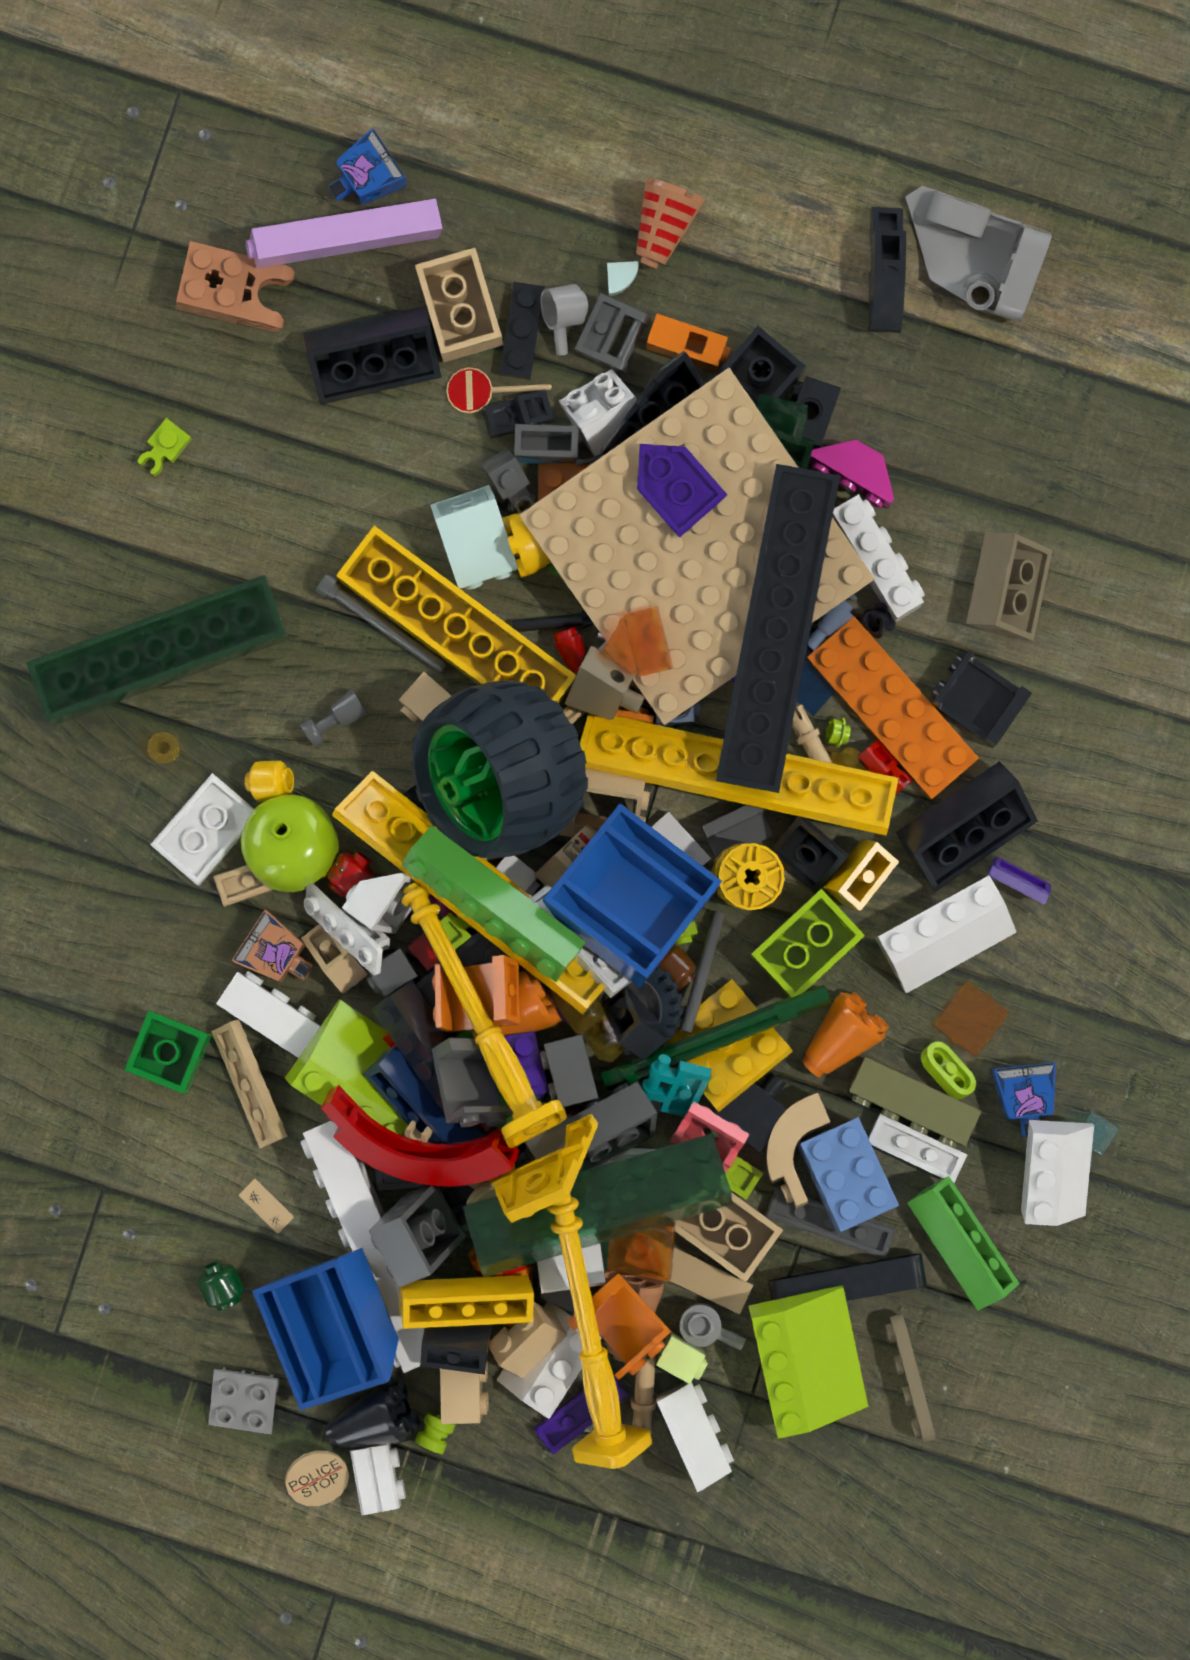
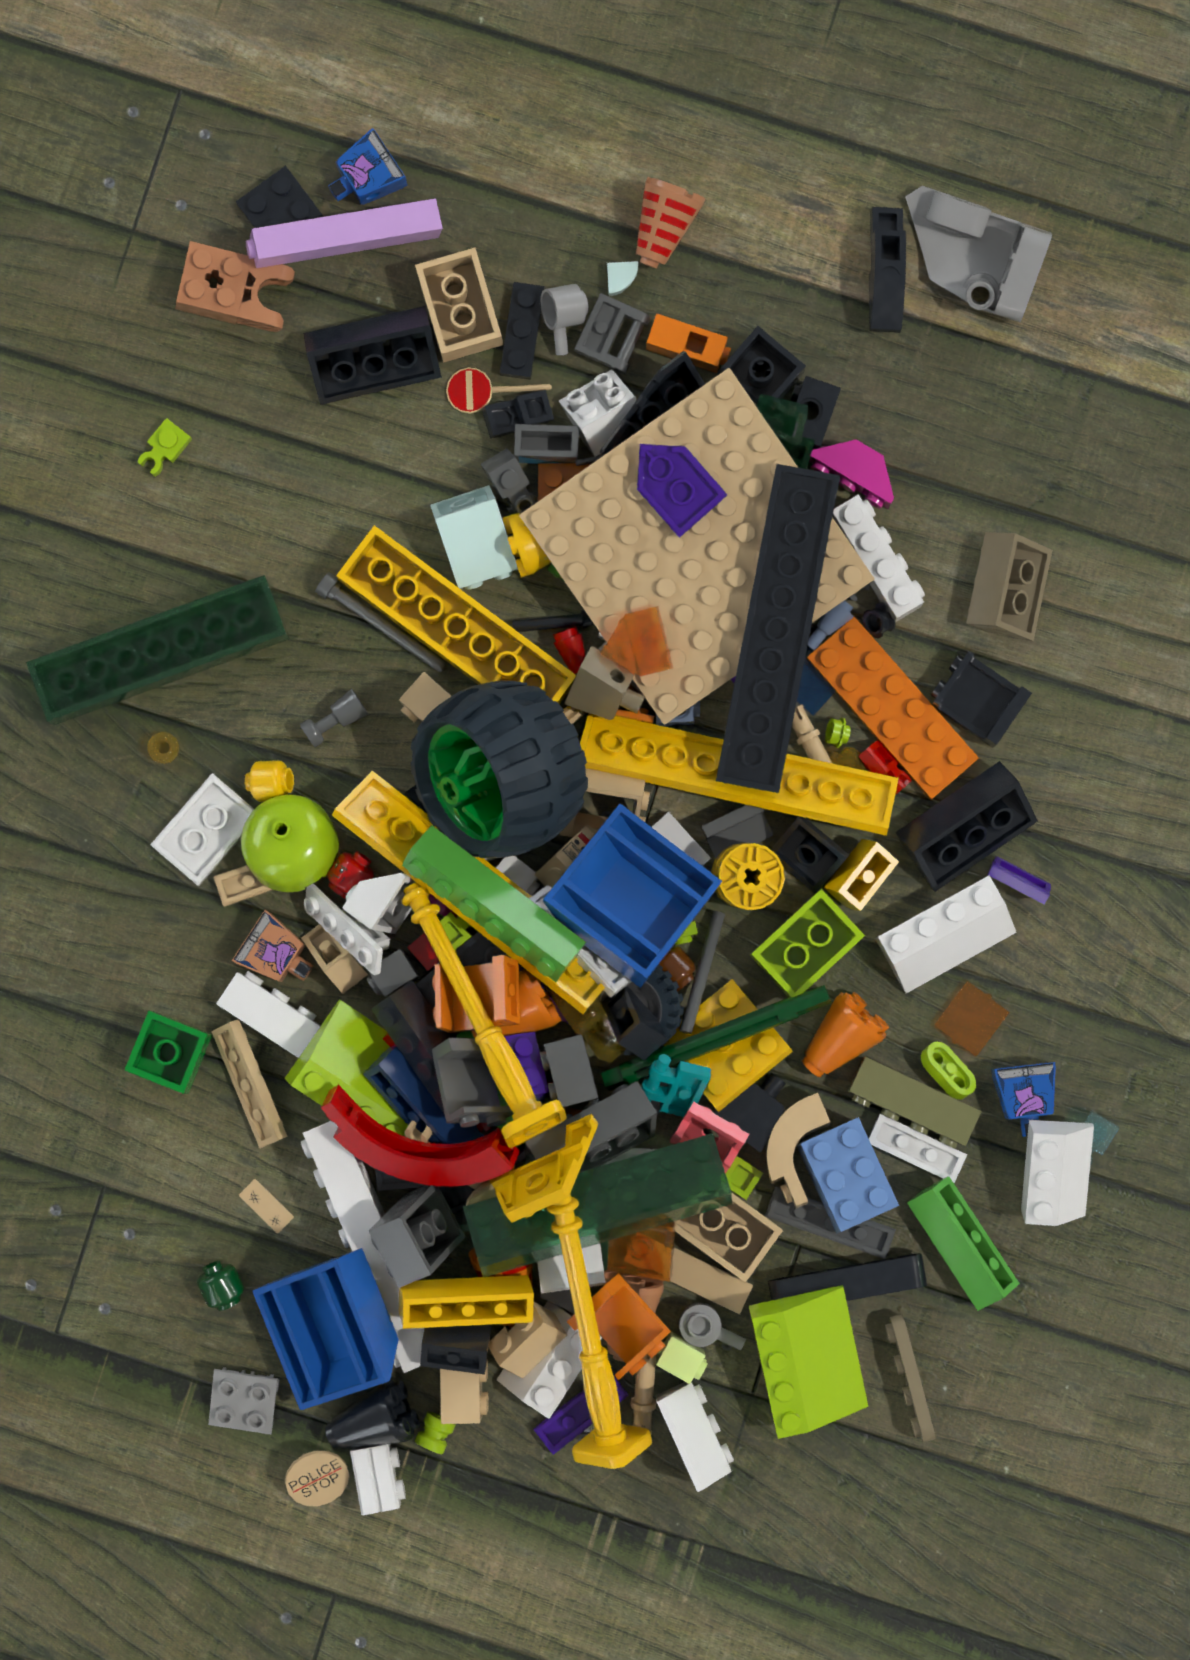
(278, 201): none -> black plate

